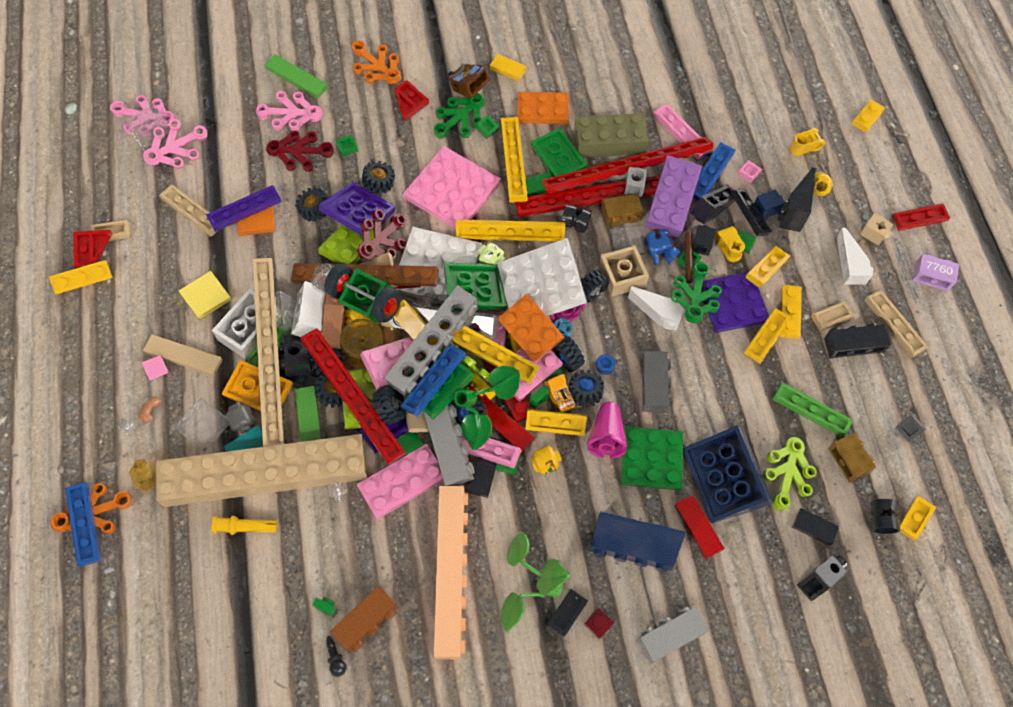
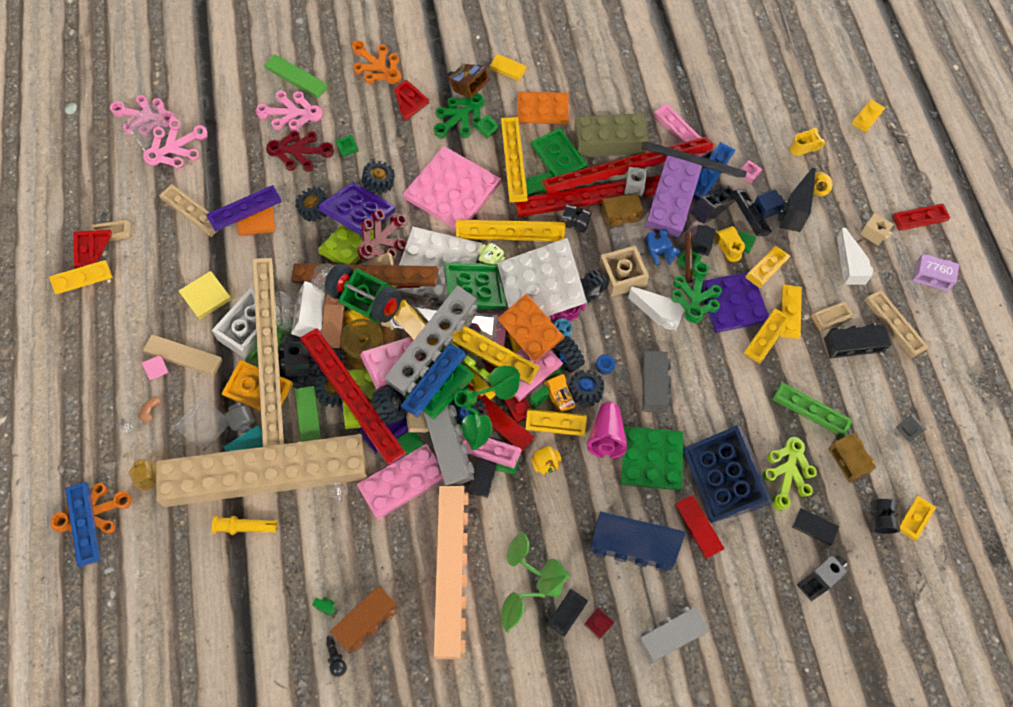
(705, 163): none -> black tile

